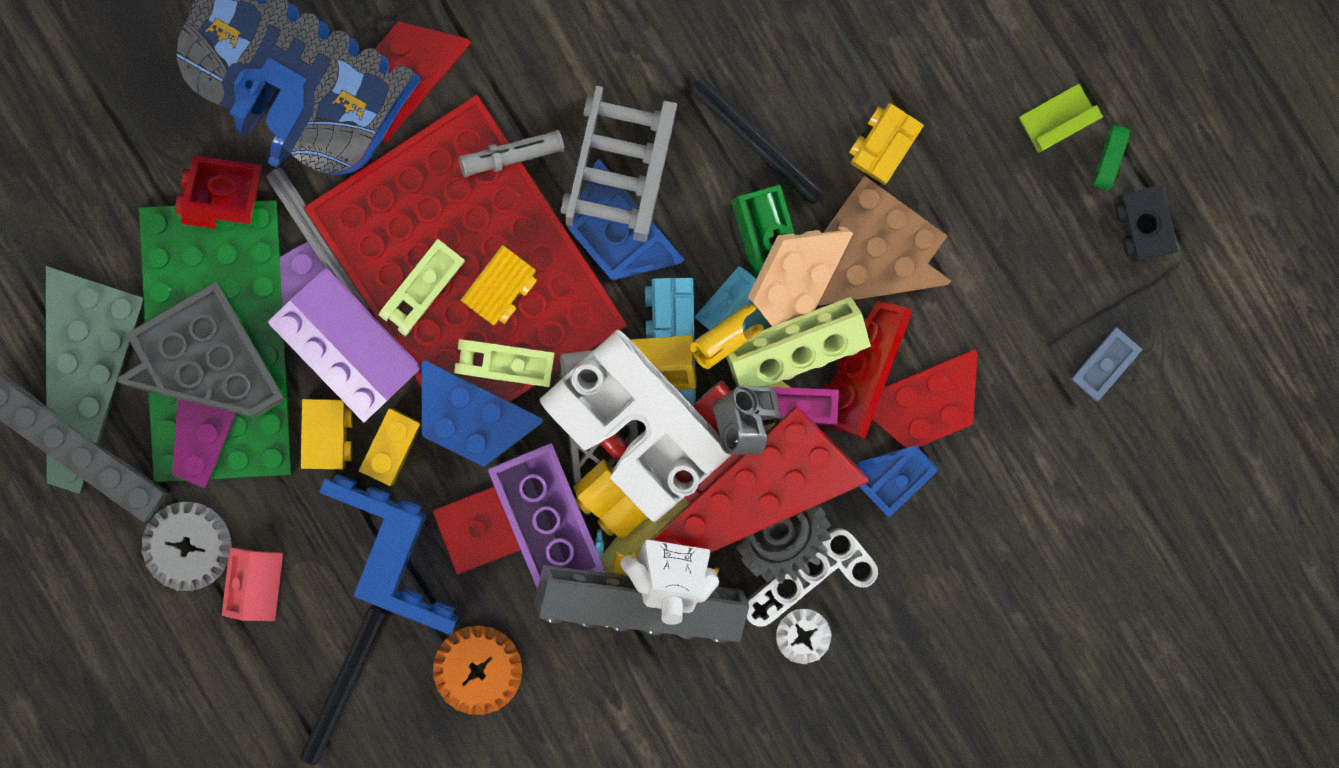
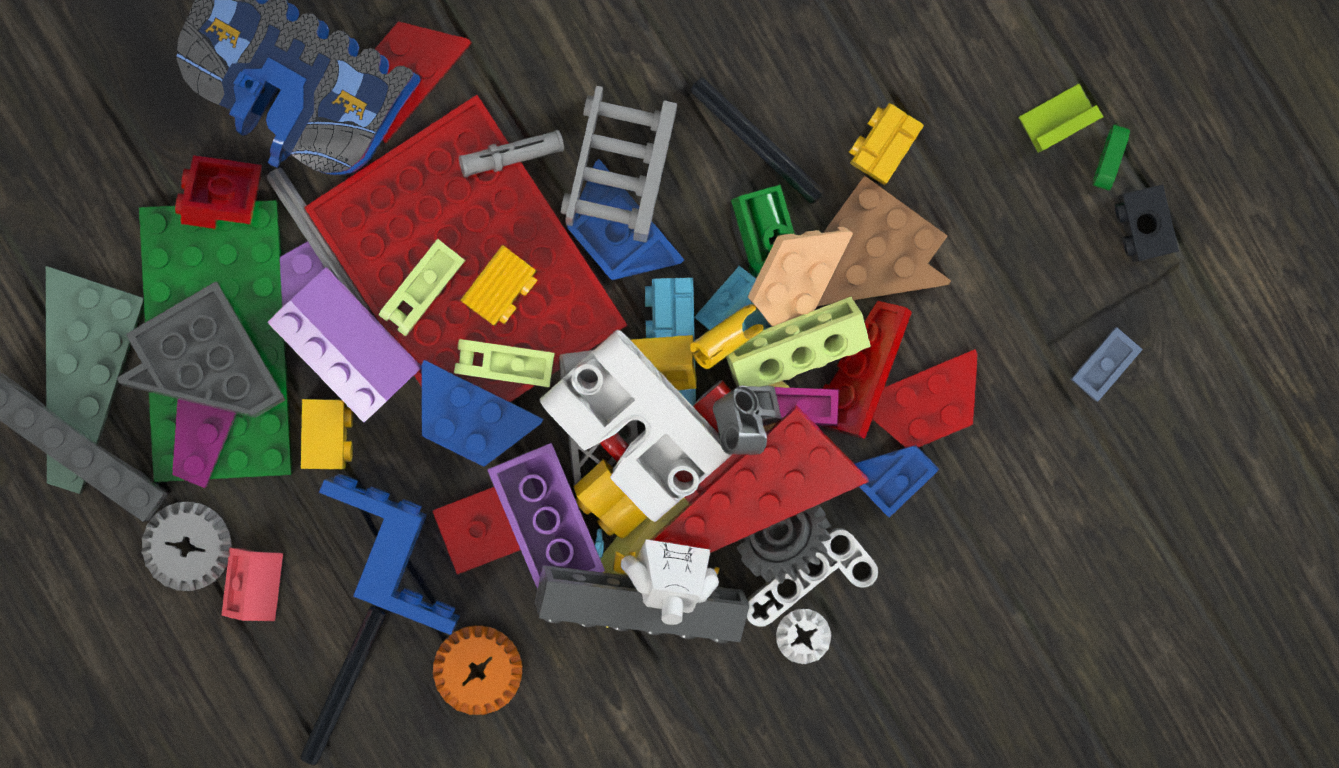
(390, 447): yellow brick -> none

